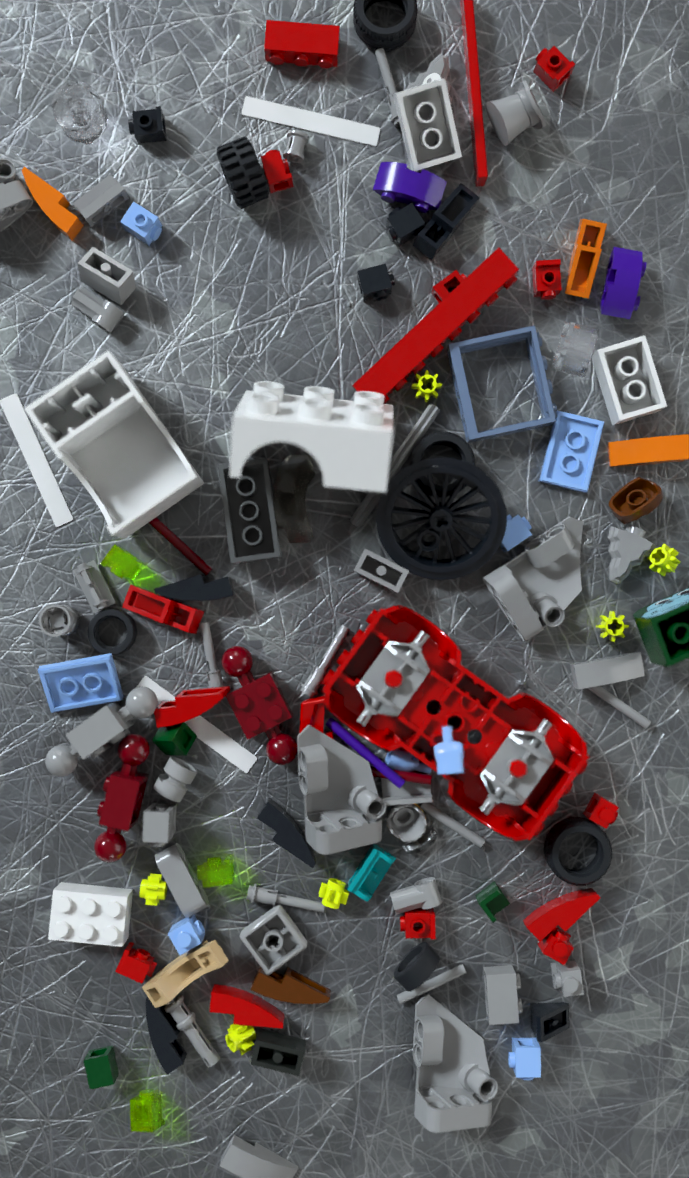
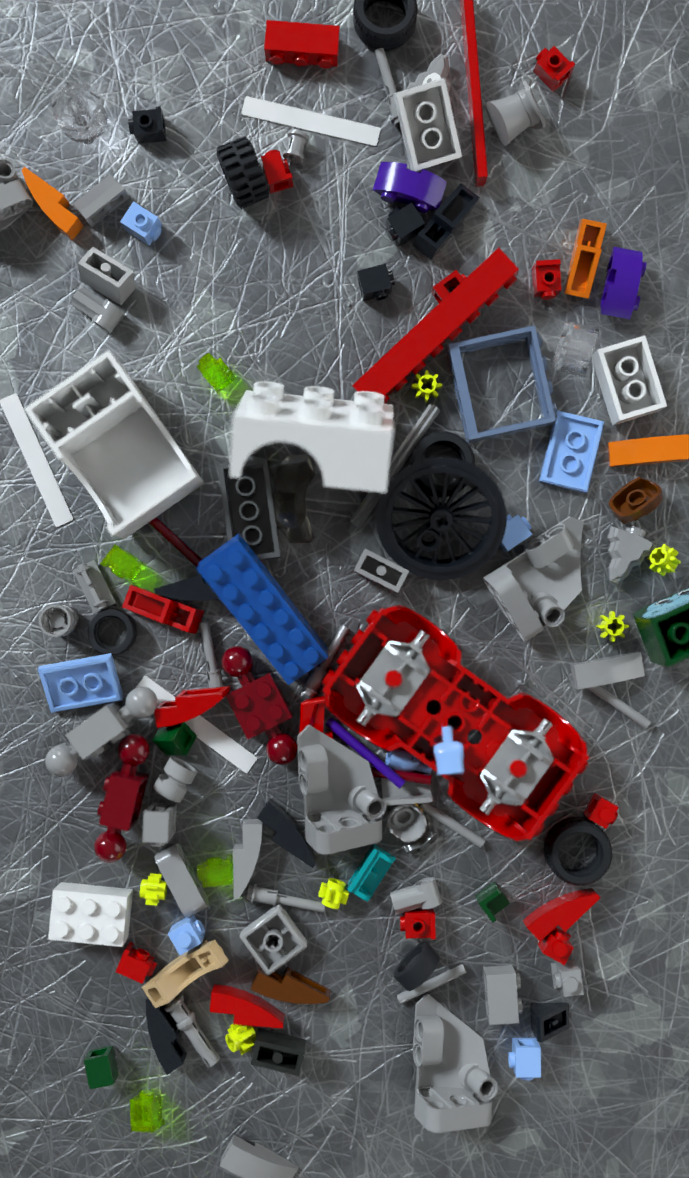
(215, 372): none -> clear neon green brick
(246, 854): none -> light grey slope
(263, 609): none -> blue brick

